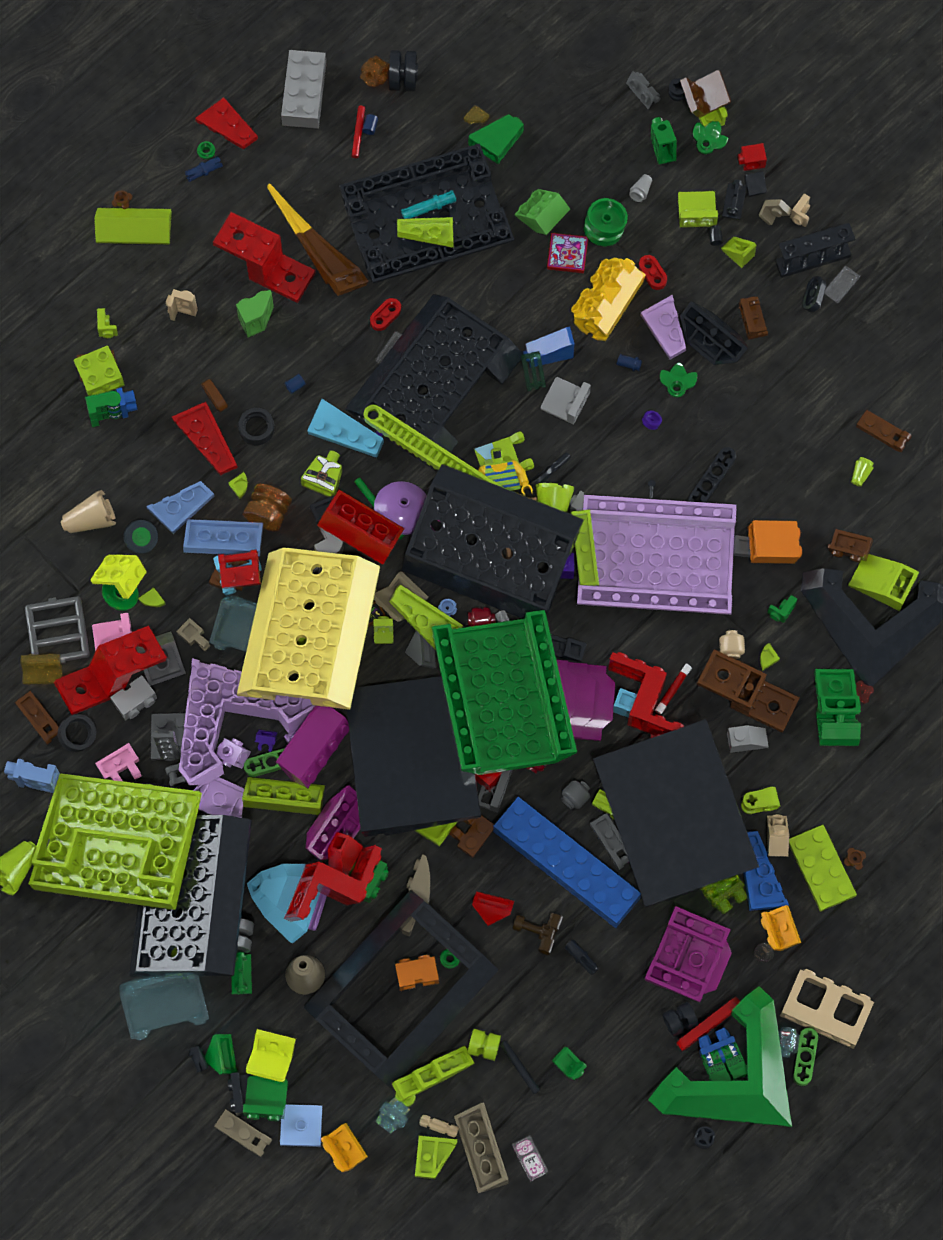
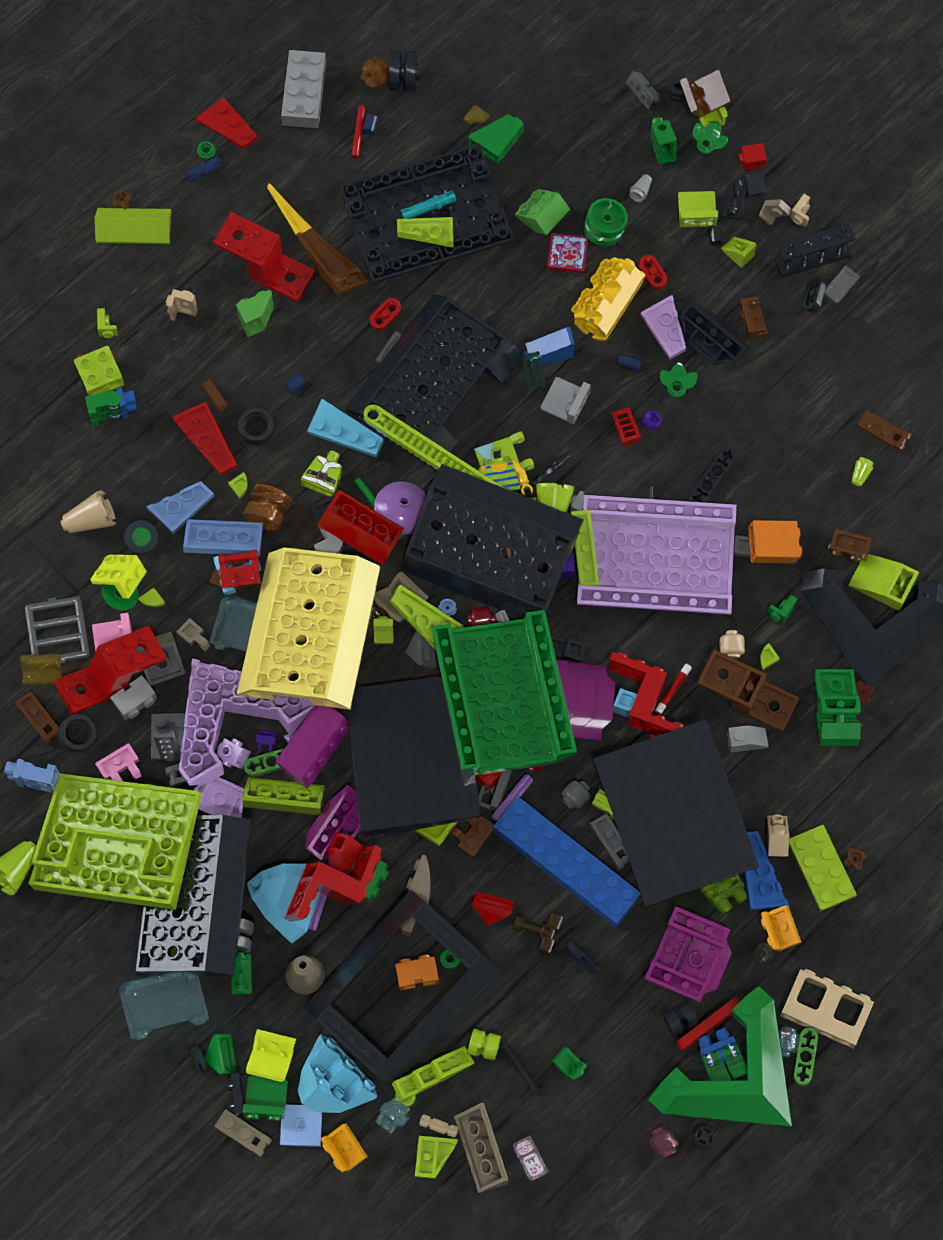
(332, 1080): none -> medium azure brick
(516, 792): none -> medium lavender axle
(629, 440): none -> red slope
(663, 1142): none -> clear pink head
(763, 801): lime piece -> none

